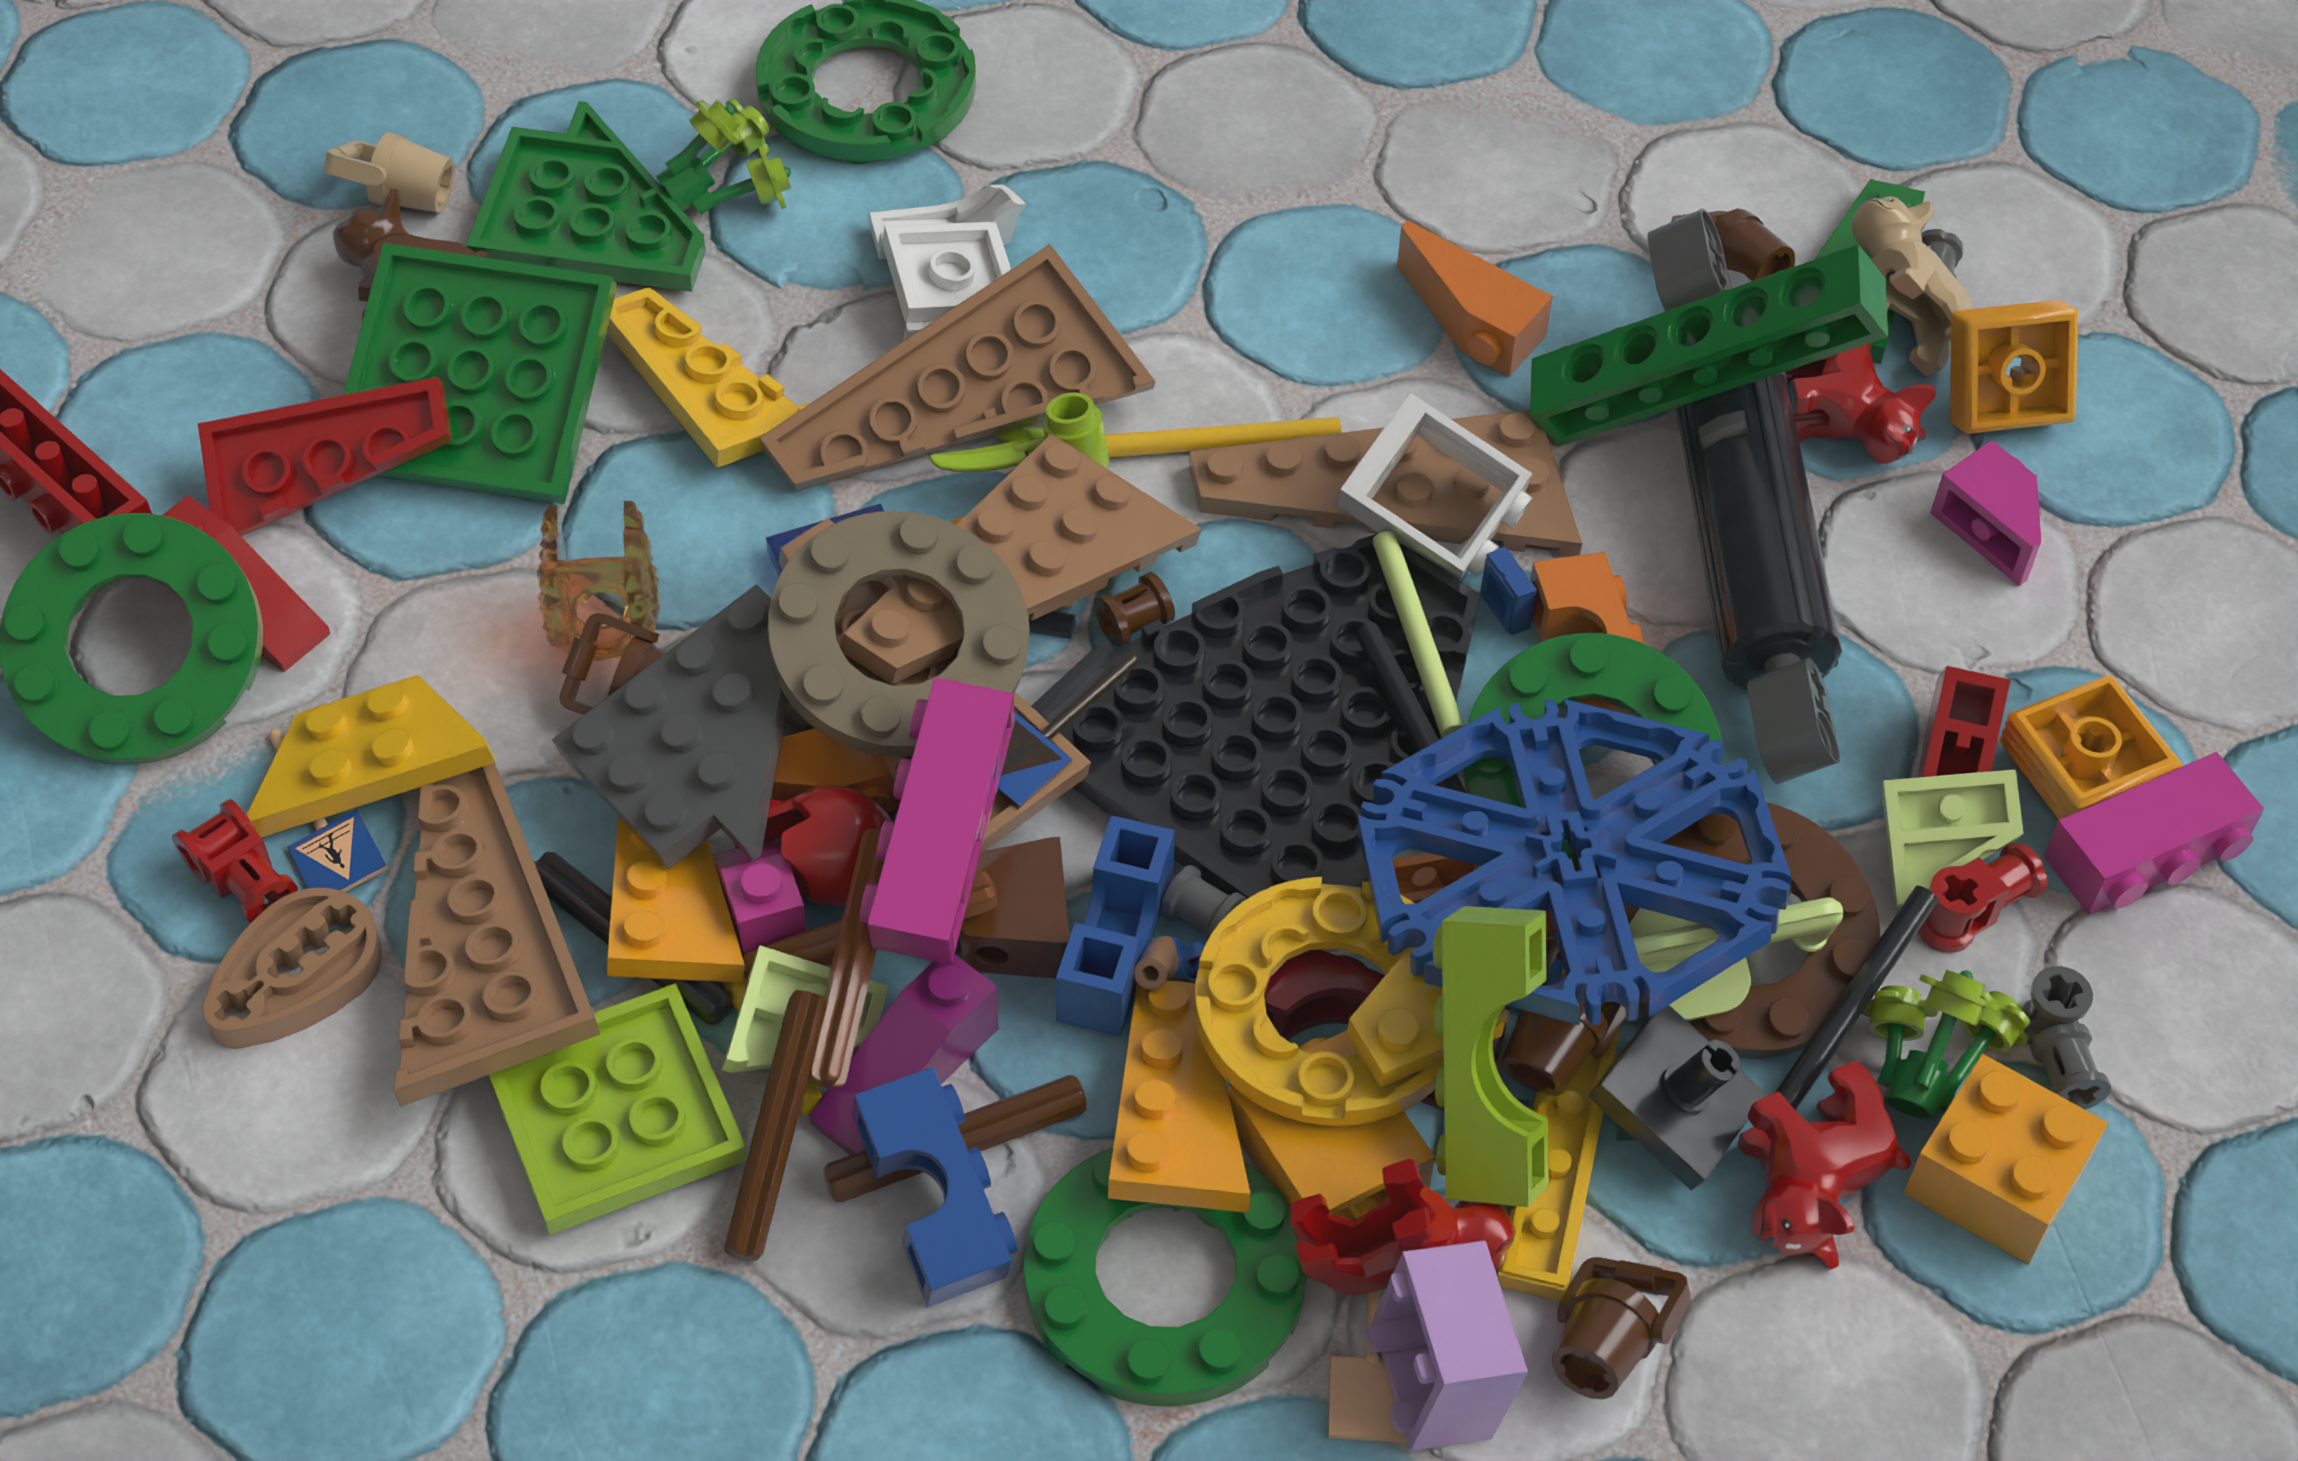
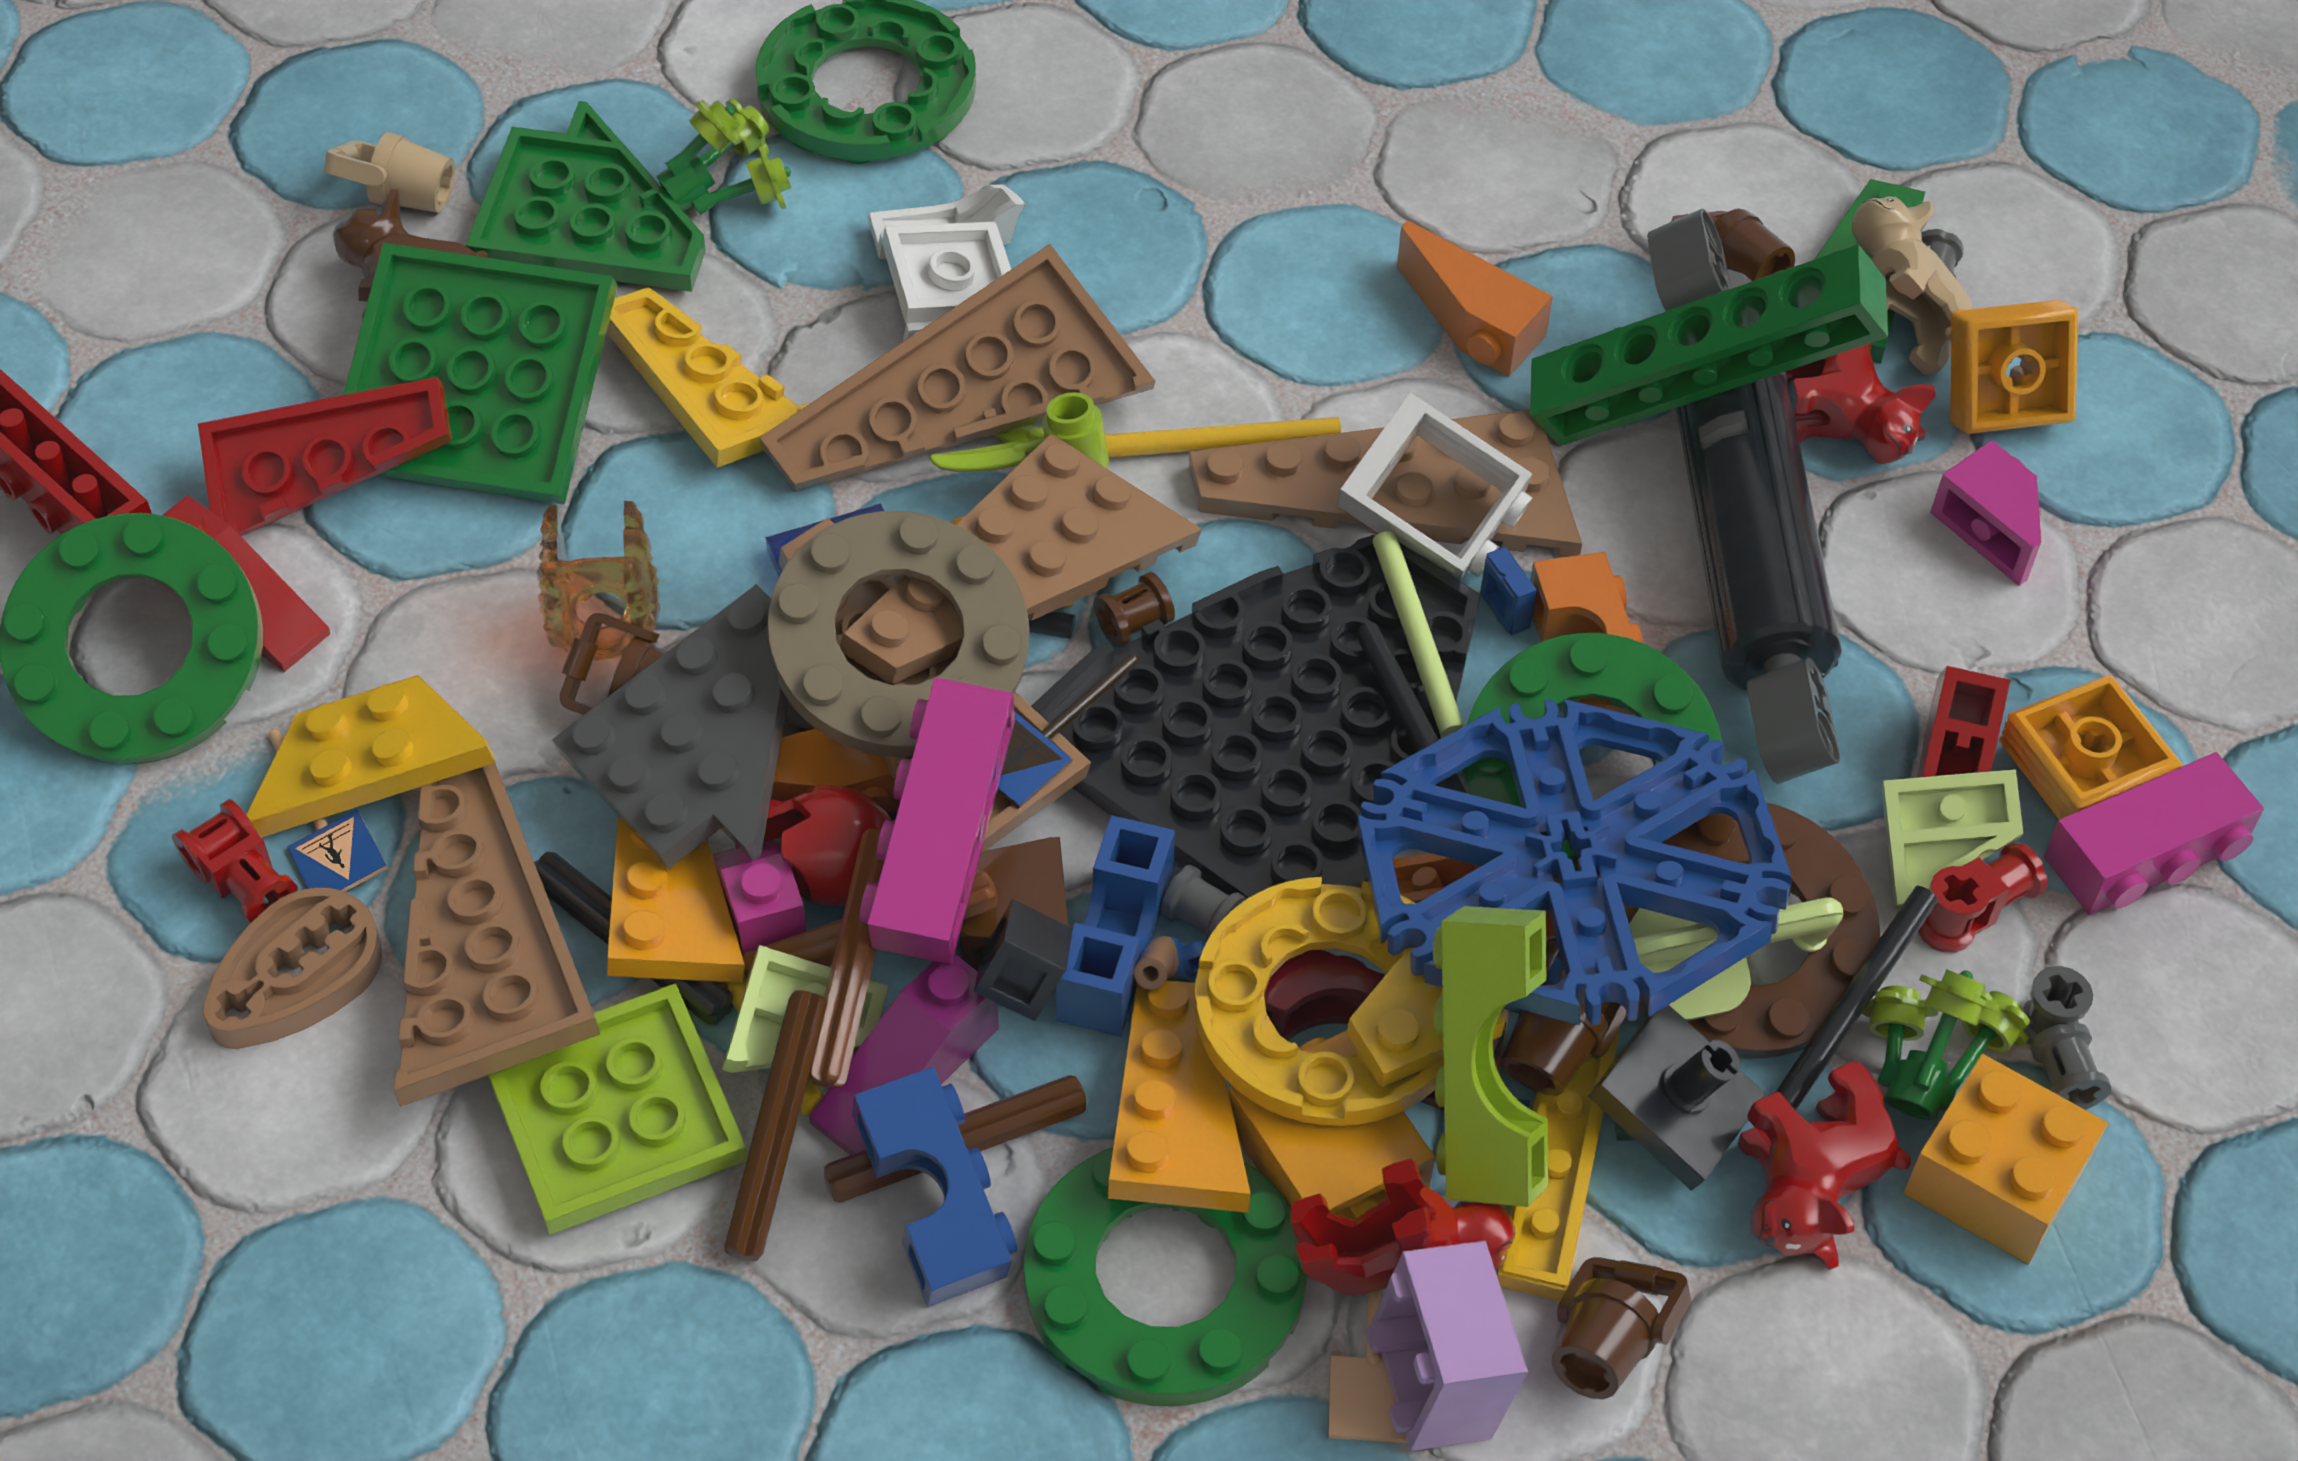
(1023, 960): none -> black brick

